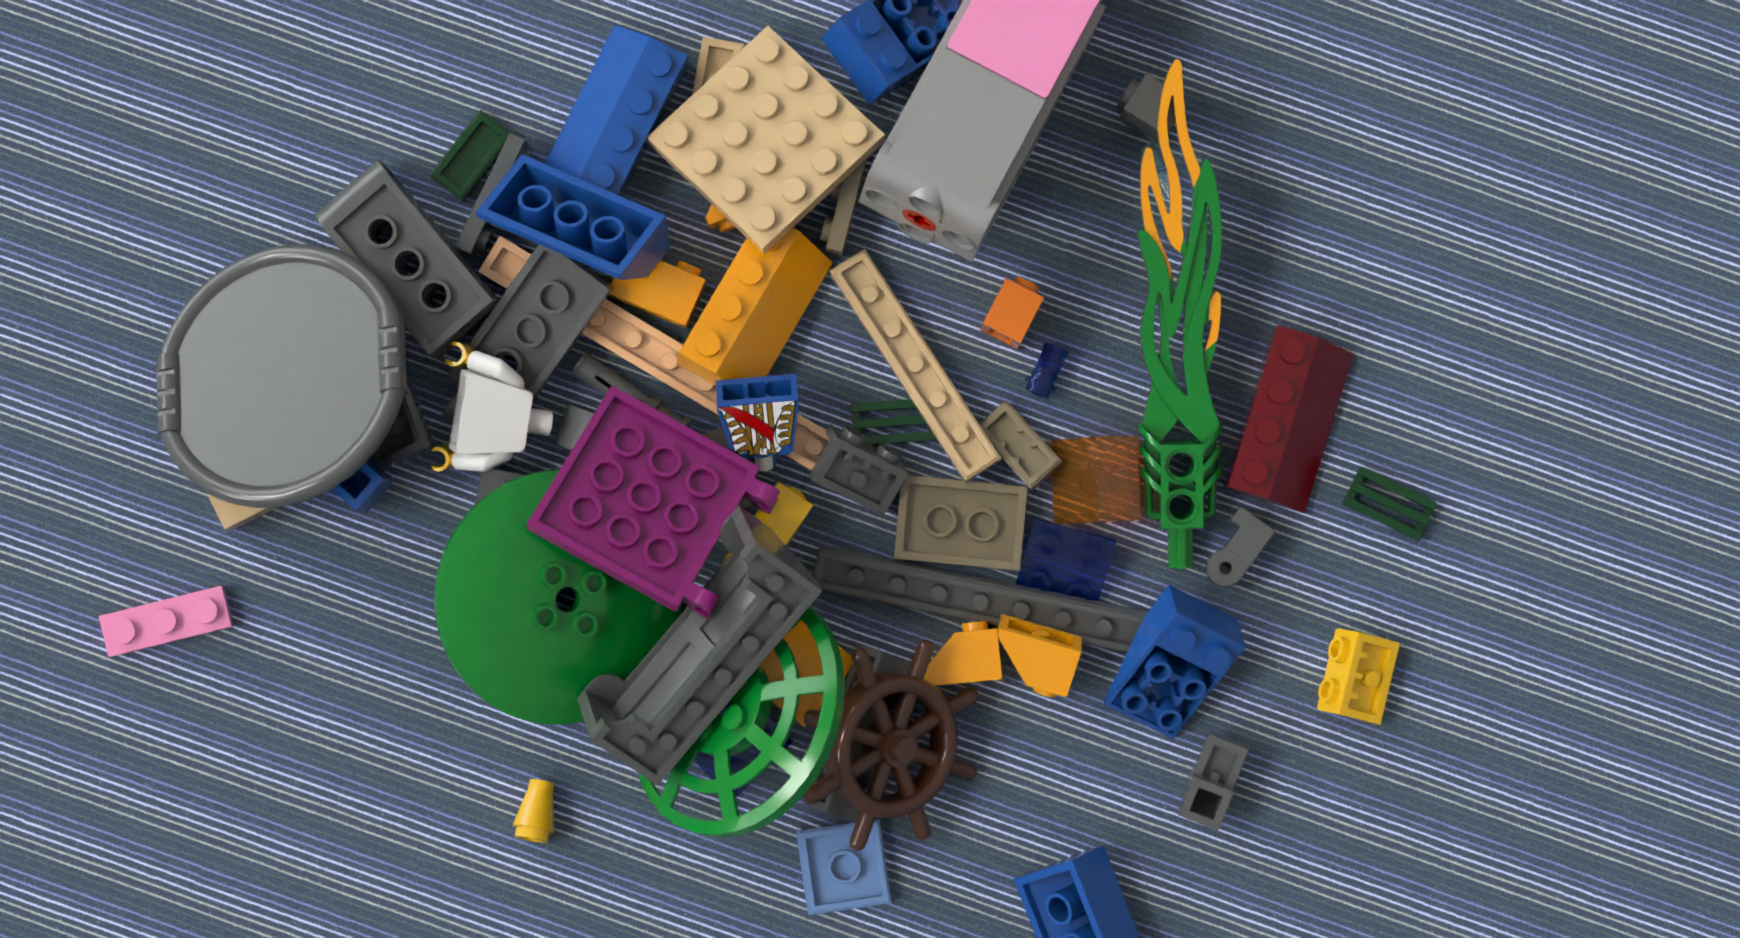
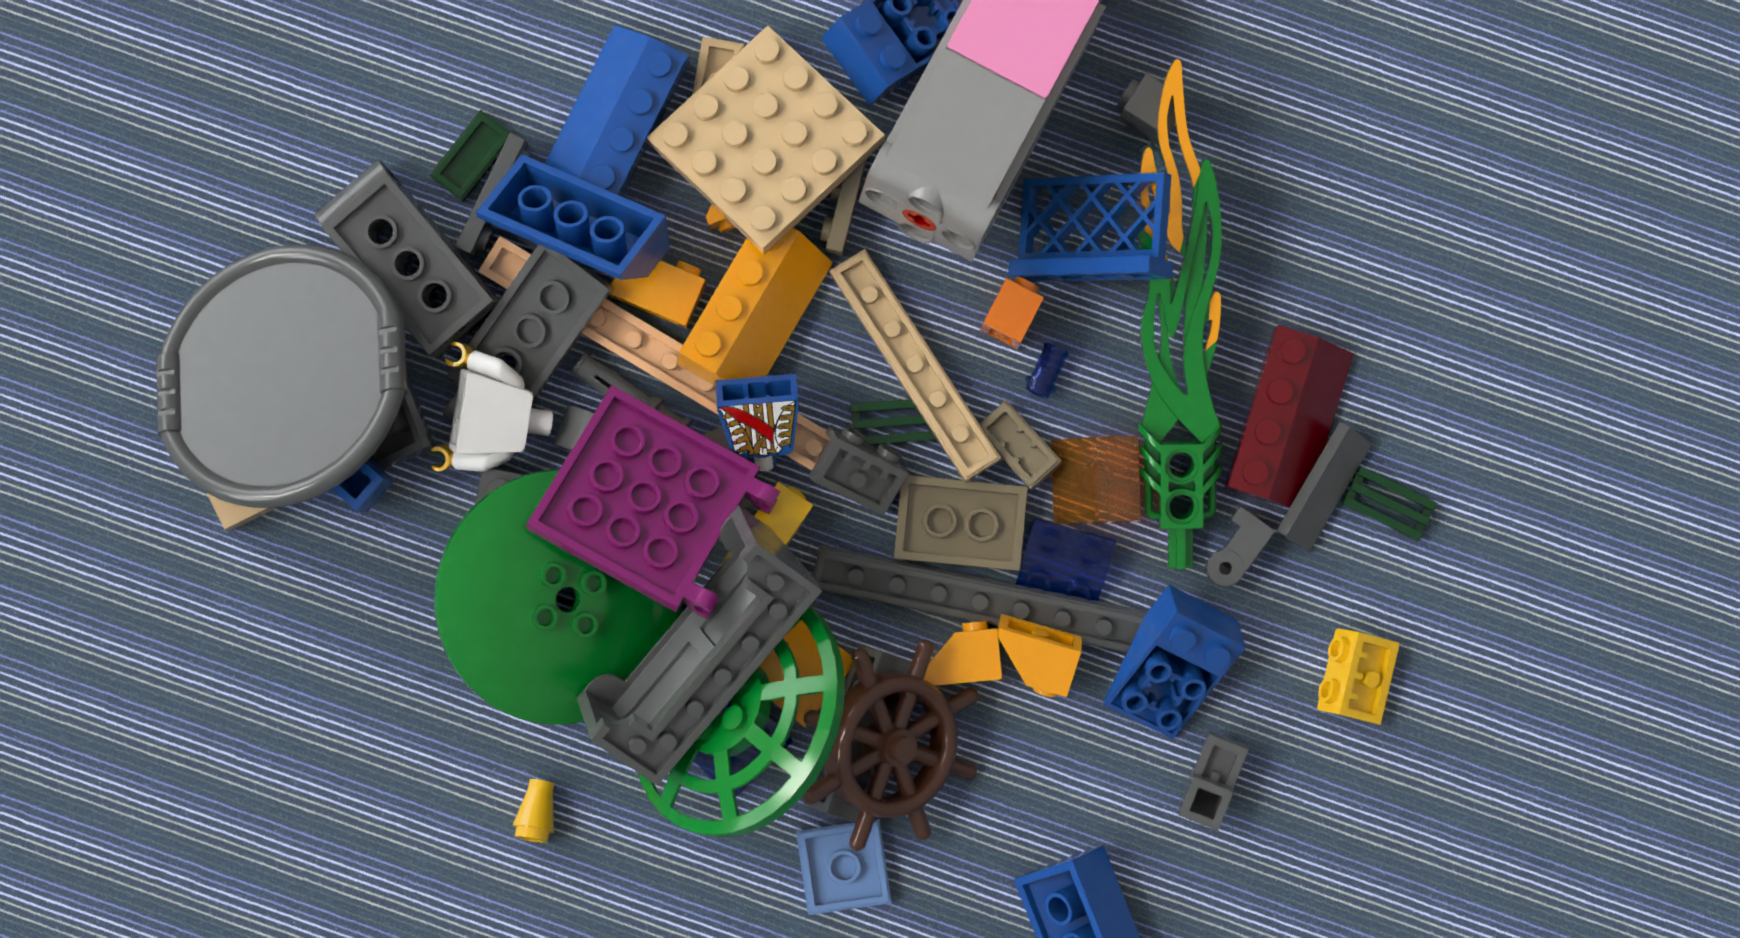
(166, 621): bright pink plate -> none
(1097, 264): none -> blue fence
(1324, 487): none -> dark grey tile

